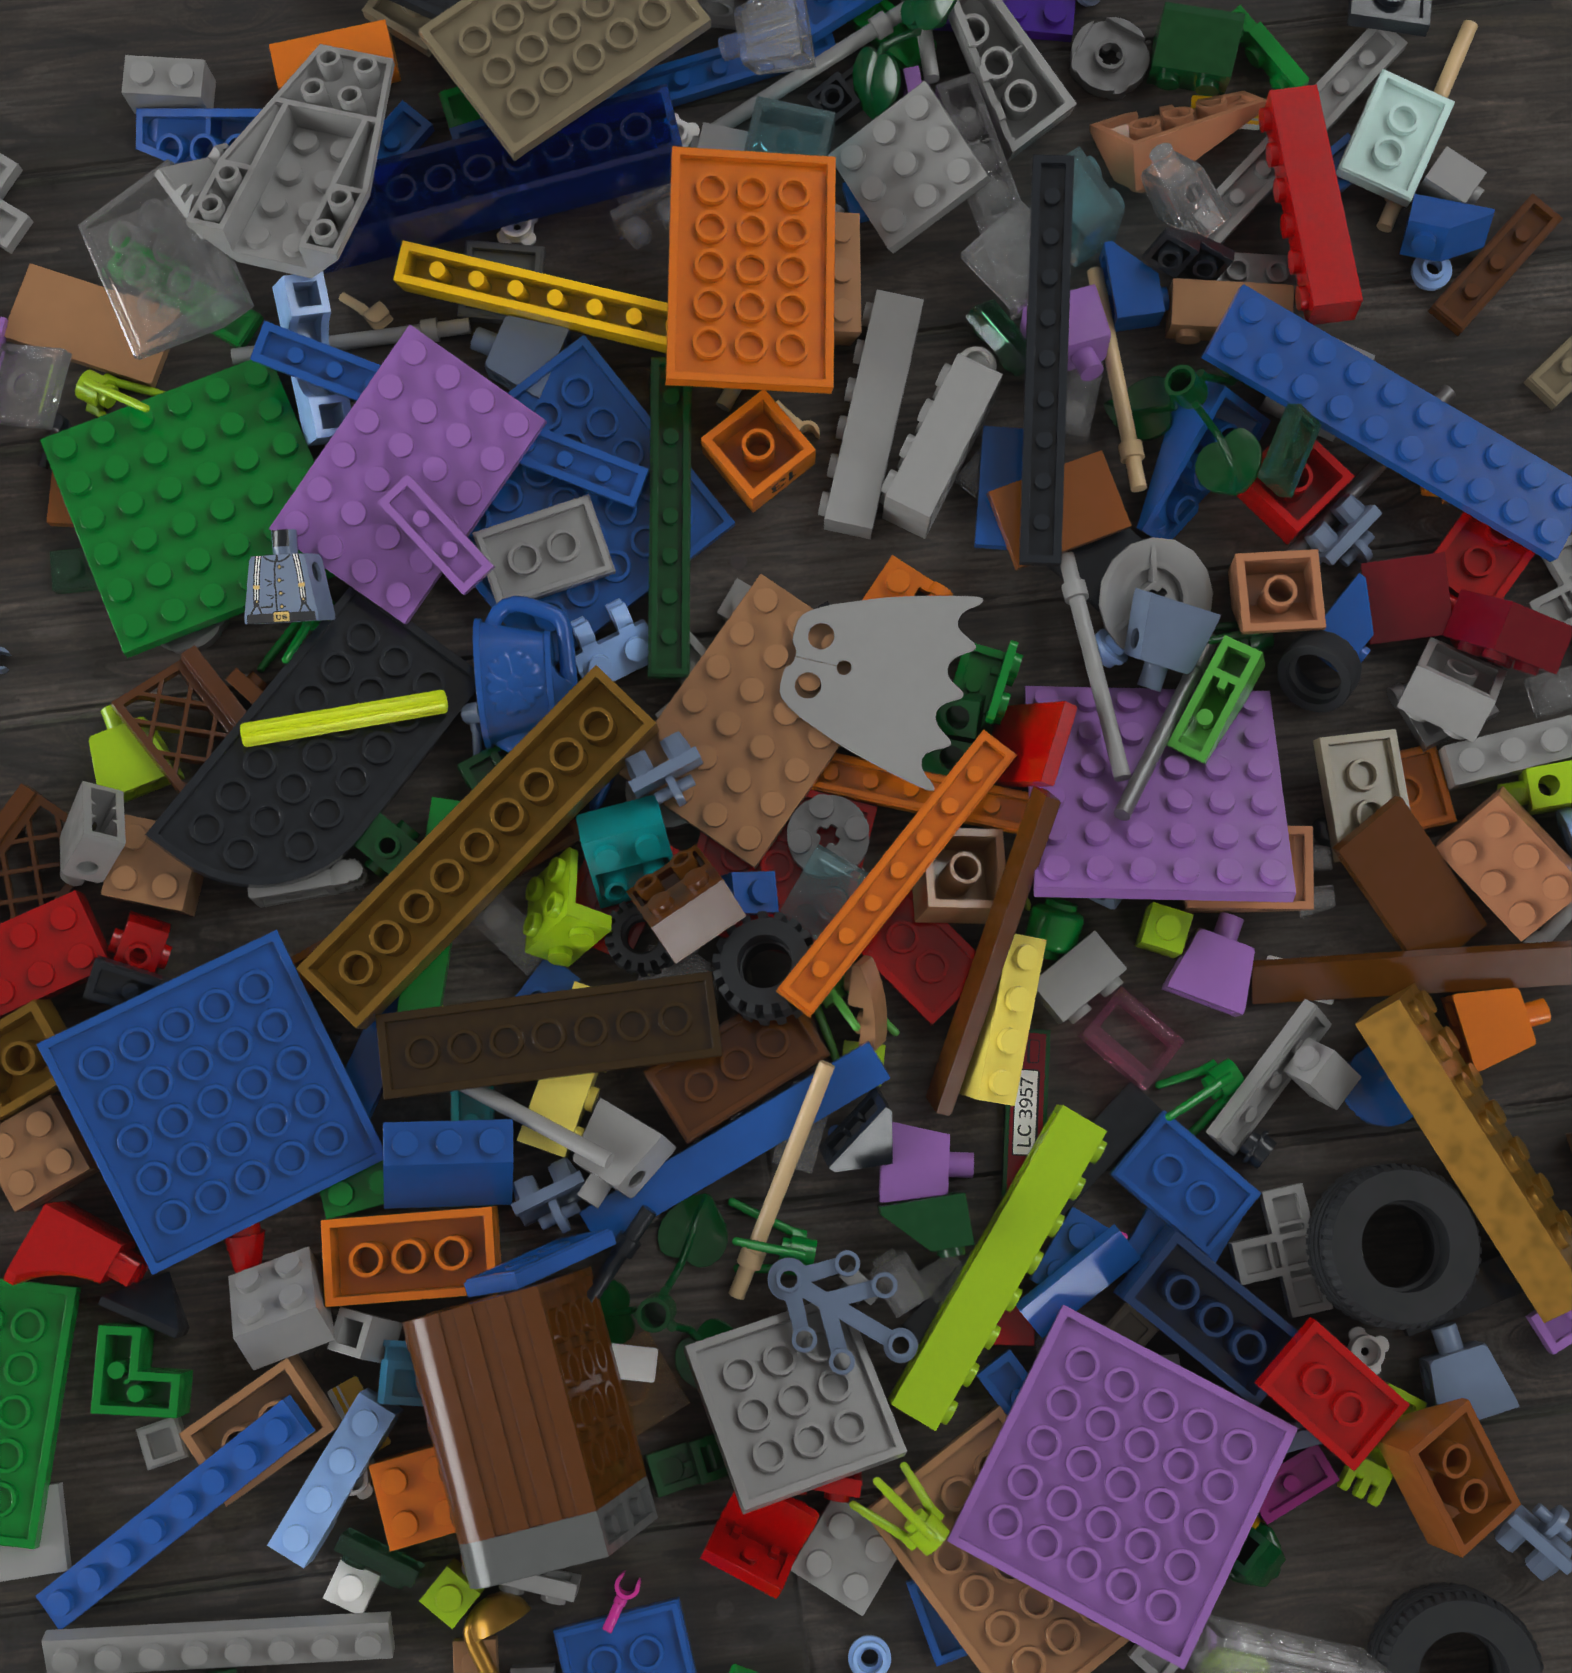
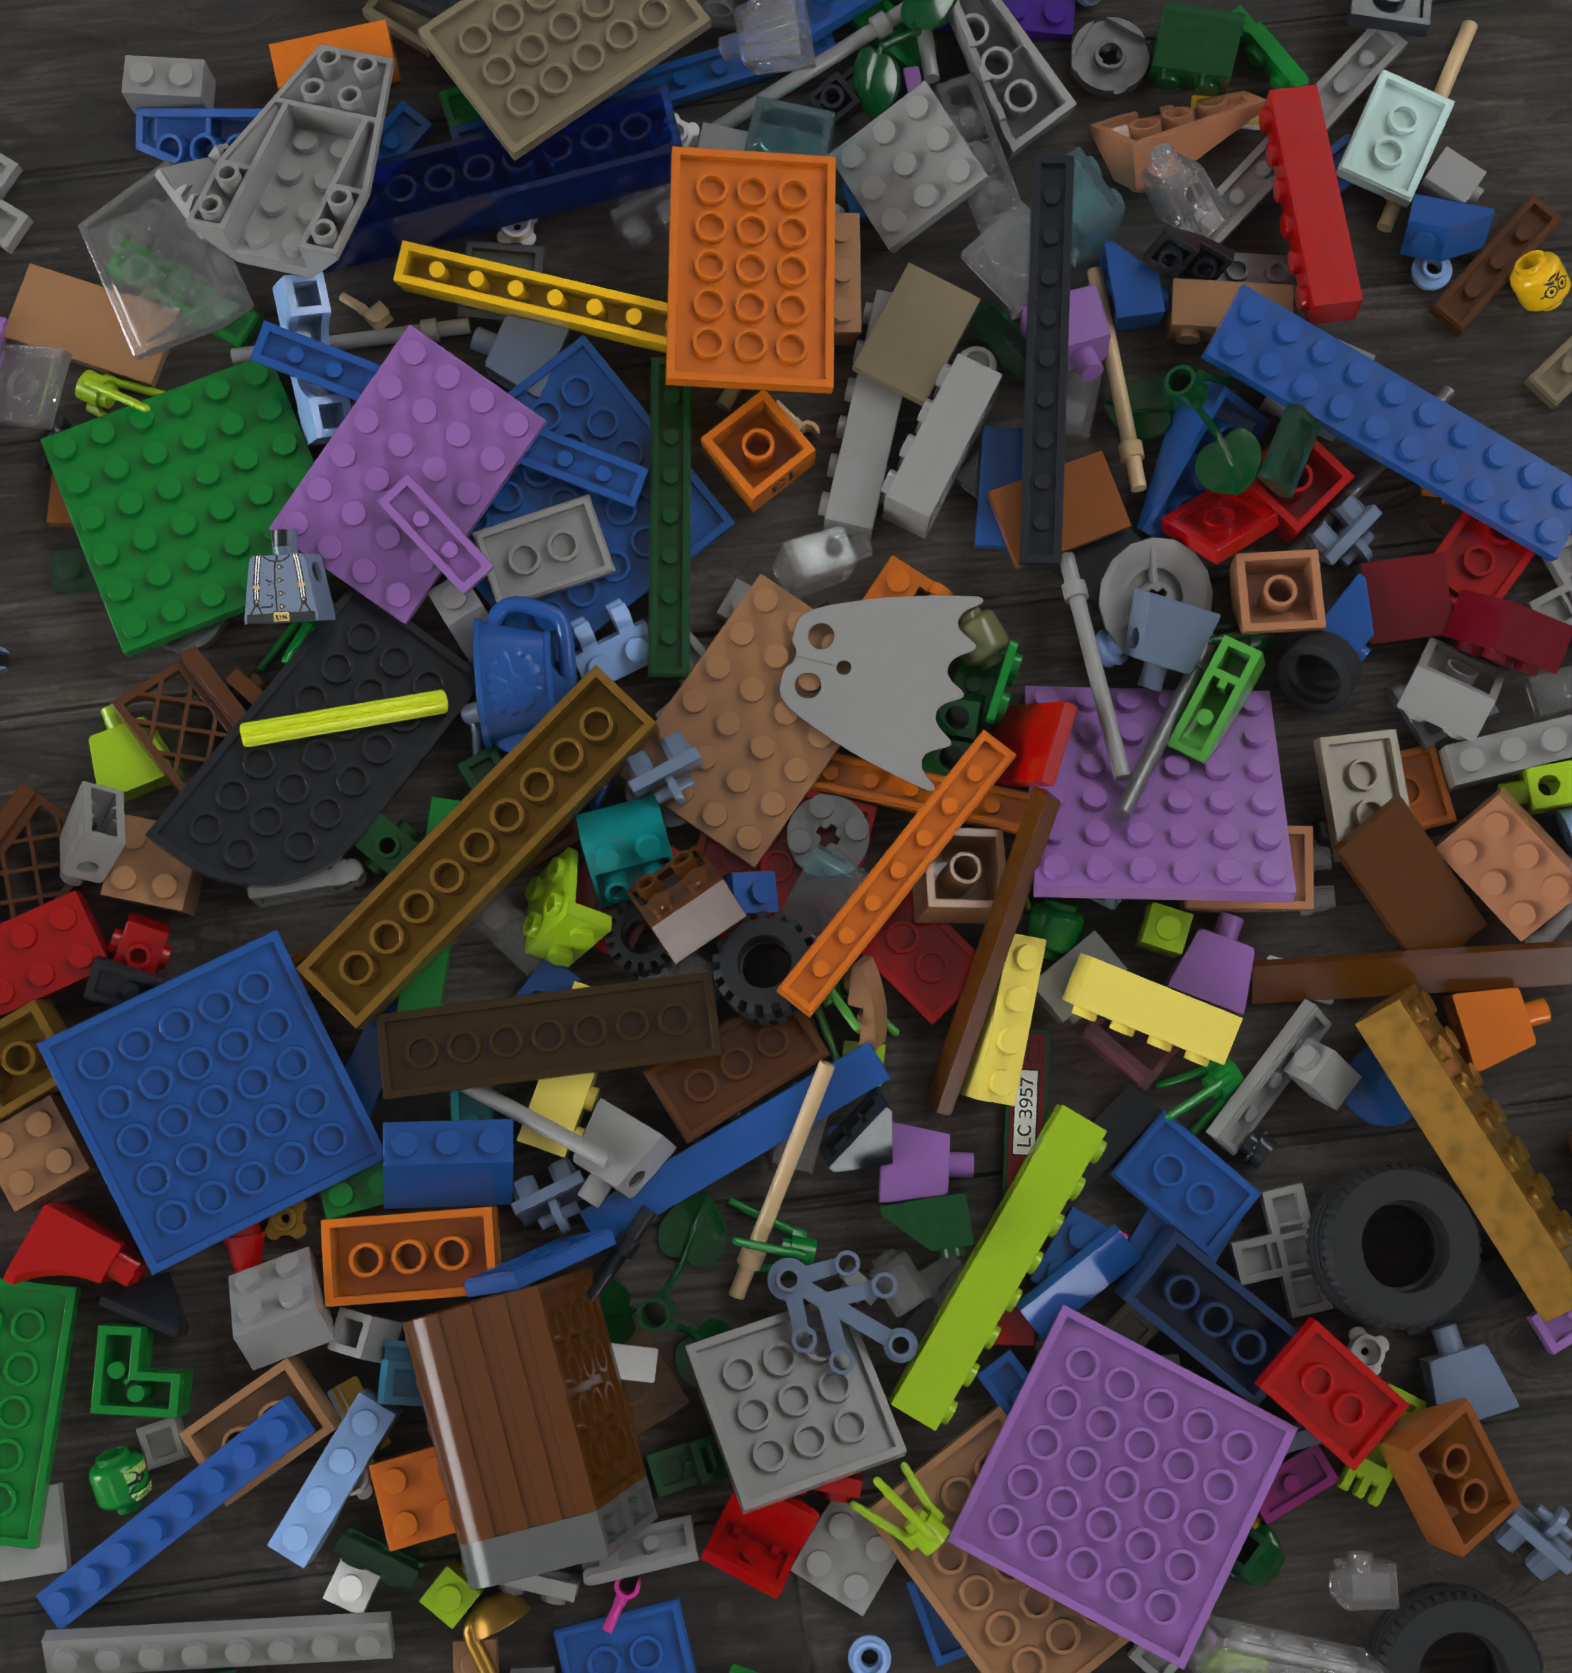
(120, 1480): none -> green head
(294, 1227): none -> pearl gold plate
(458, 613): none -> light grey slope
(652, 1549): none -> light grey hinge
(819, 560): none -> clear torso
(916, 334): none -> dark tan tile
(987, 634): none -> olive head
(1151, 1009): none -> light yellow brick
(1219, 524): none -> red plate
(1364, 1582): none -> clear brick
(1540, 281): none -> yellow head

